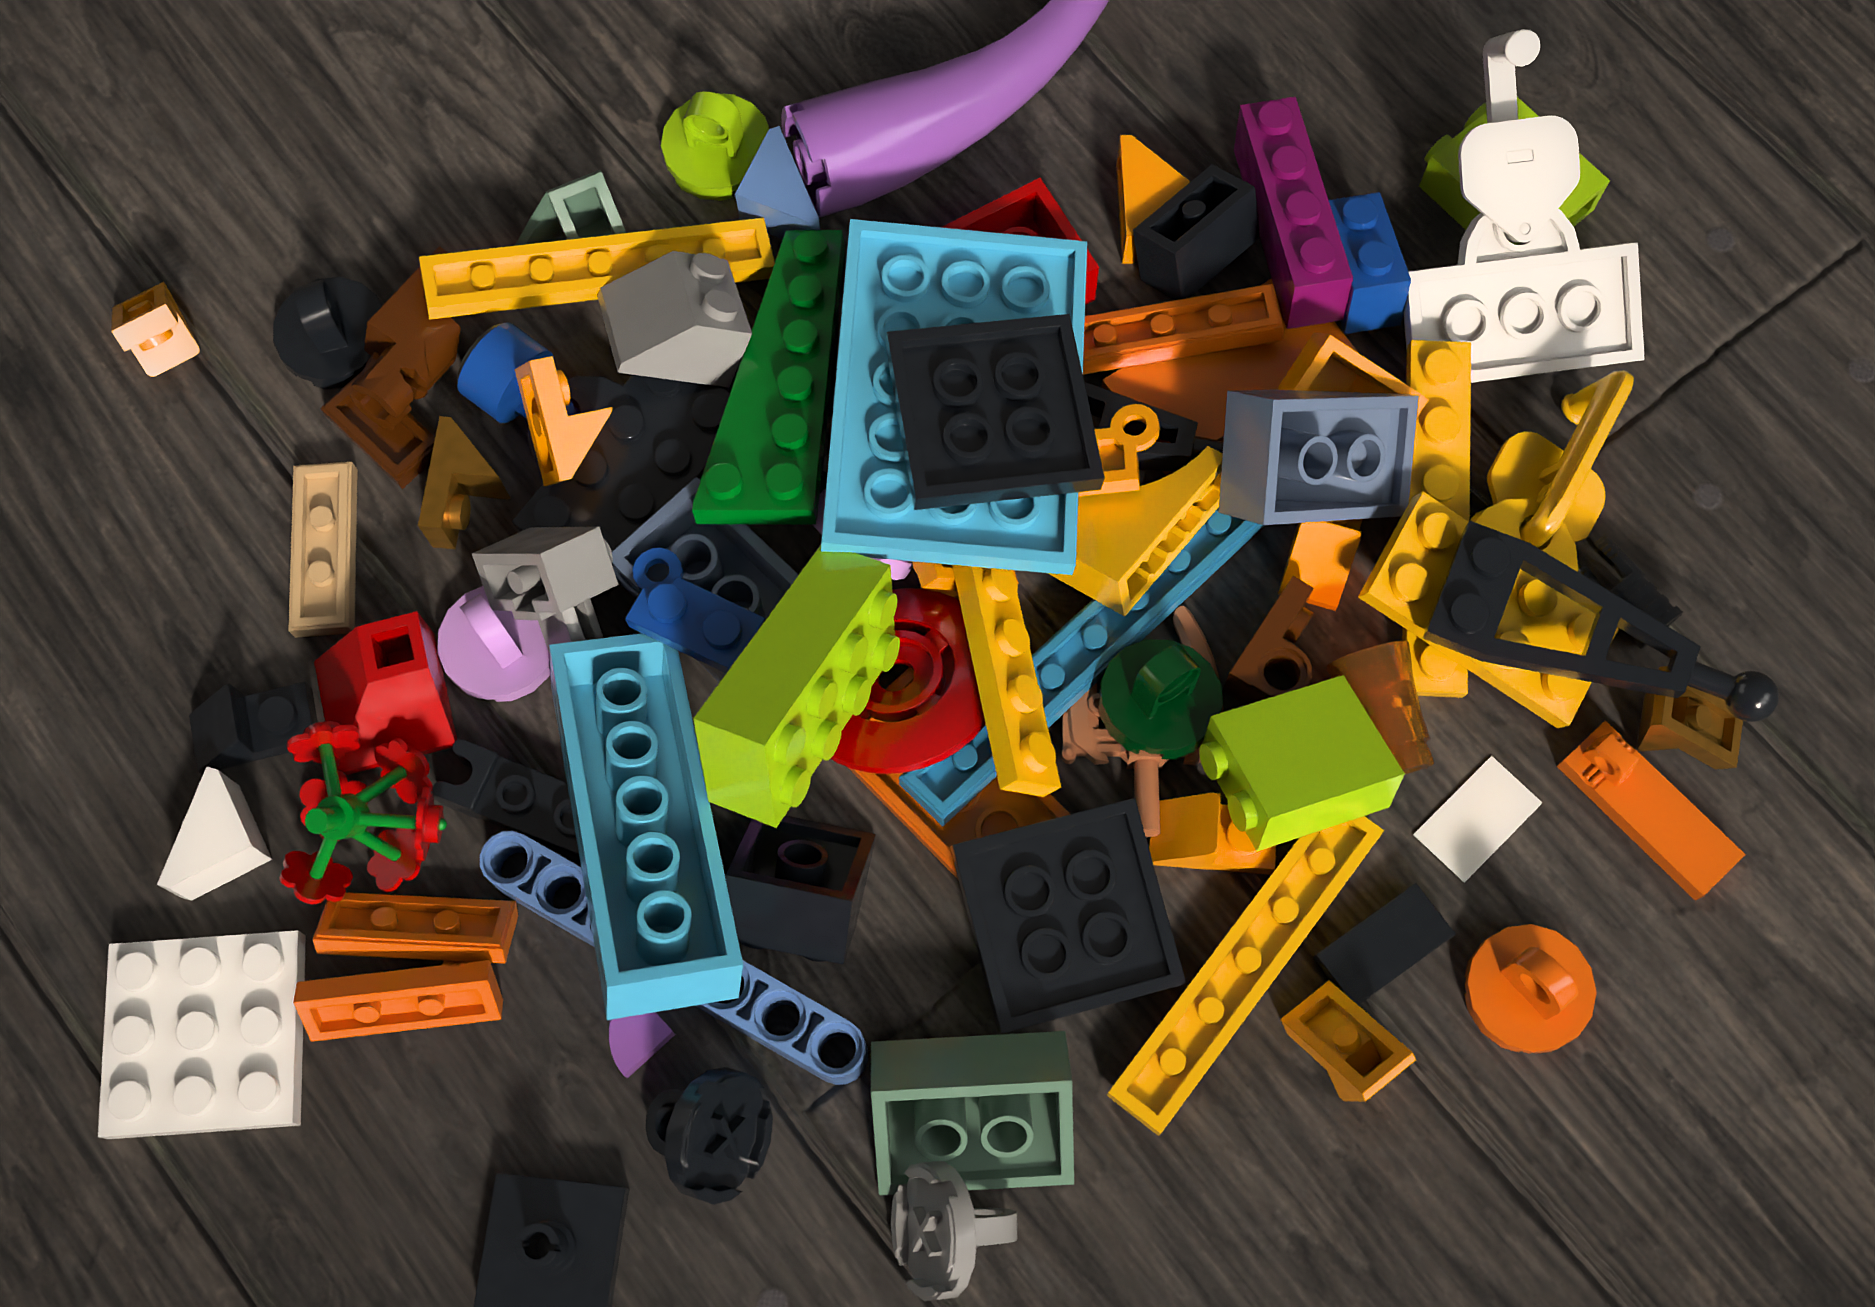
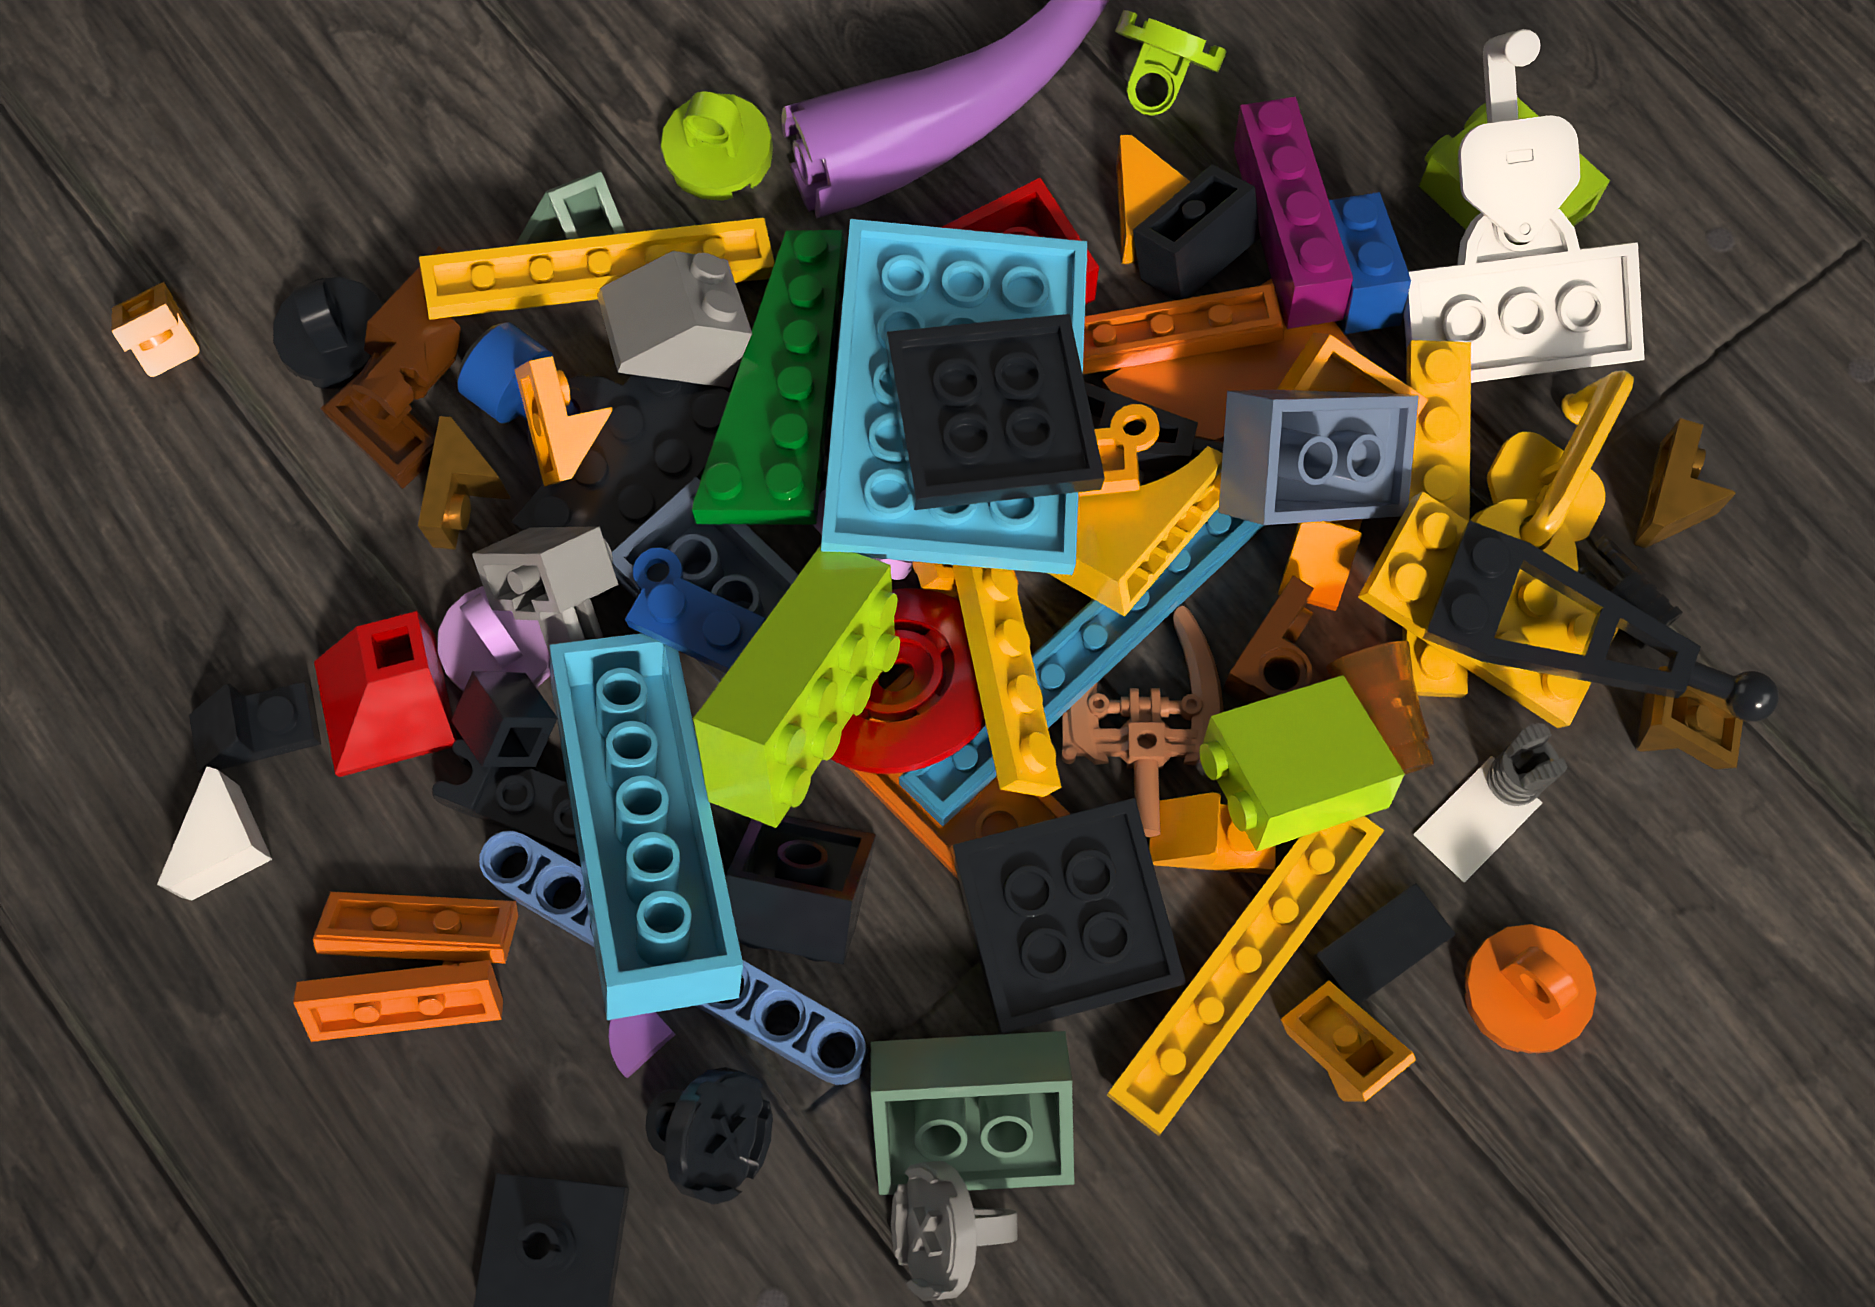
(202, 1035): white plate -> none
(323, 549): tan tile -> none
(340, 811): red plant -> none
(504, 719): none -> black brick
(775, 189): medium blue slope -> none
(1159, 698): dark green tile -> none
(1167, 53): none -> lime tile
(1529, 751): none -> dark grey hinge
(1651, 811): orange hinge -> none
(1675, 494): none -> pearl gold slope

